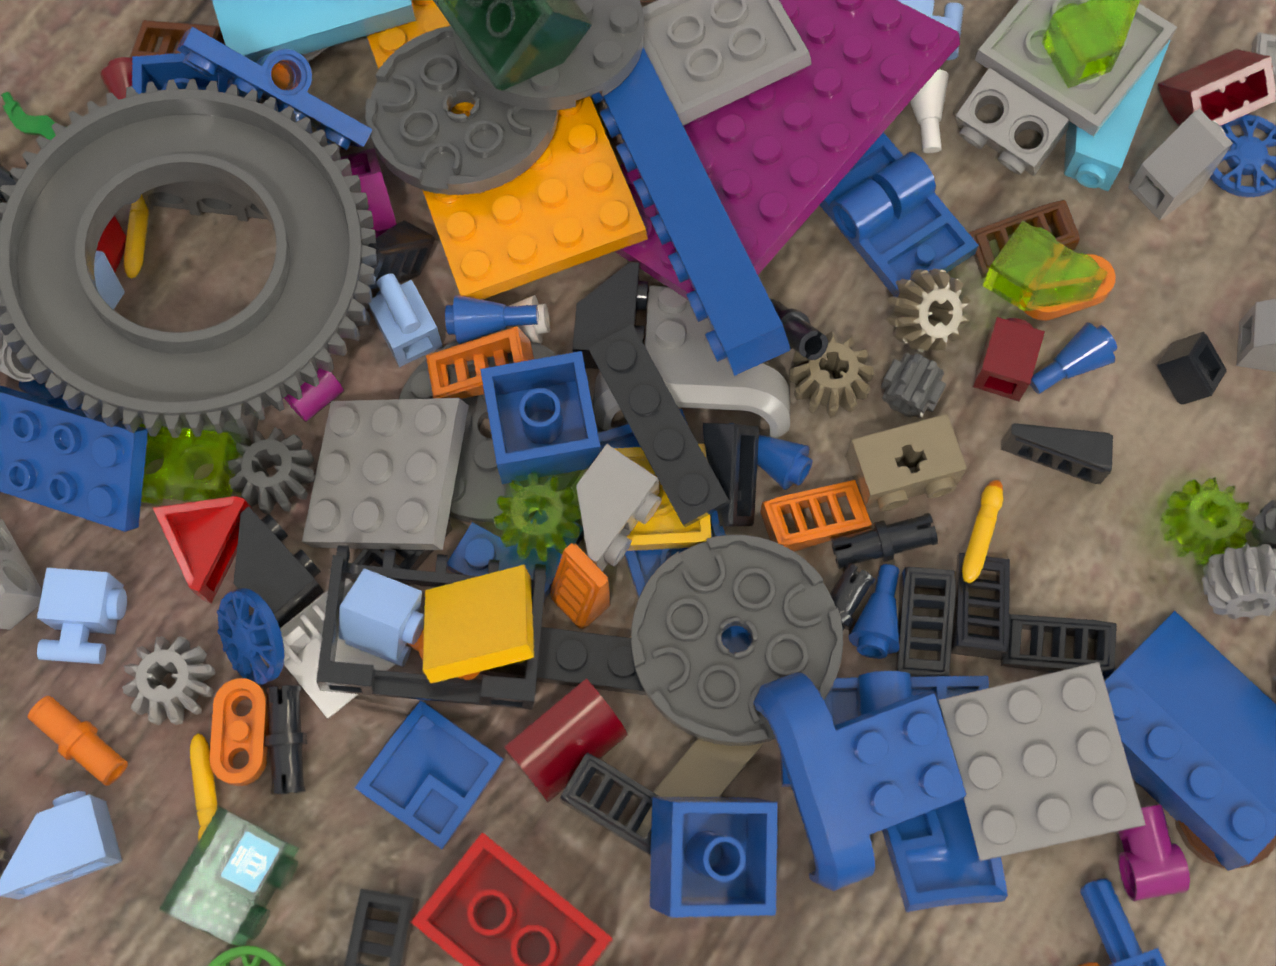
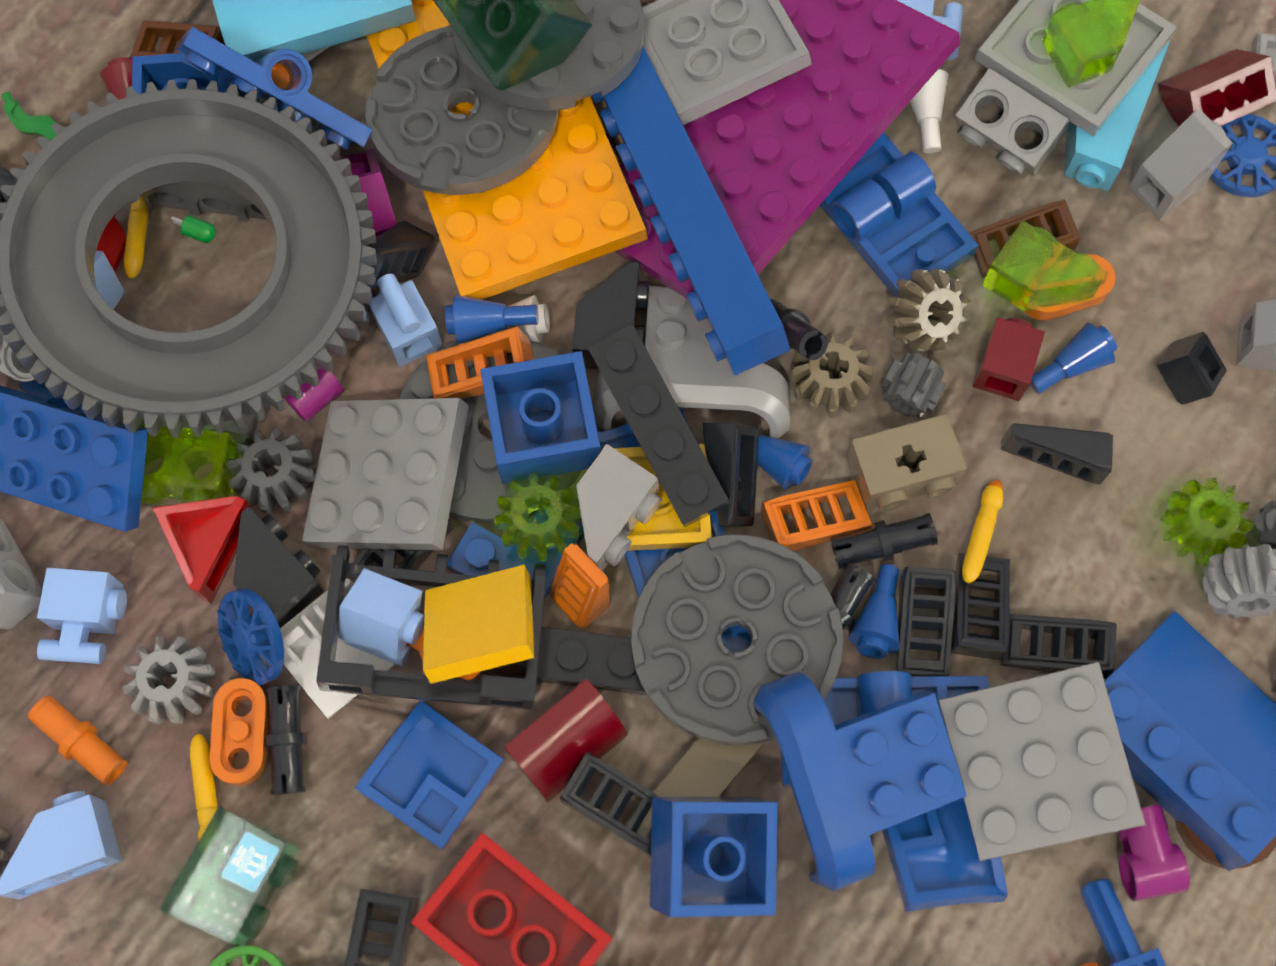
(196, 228): none -> green piece

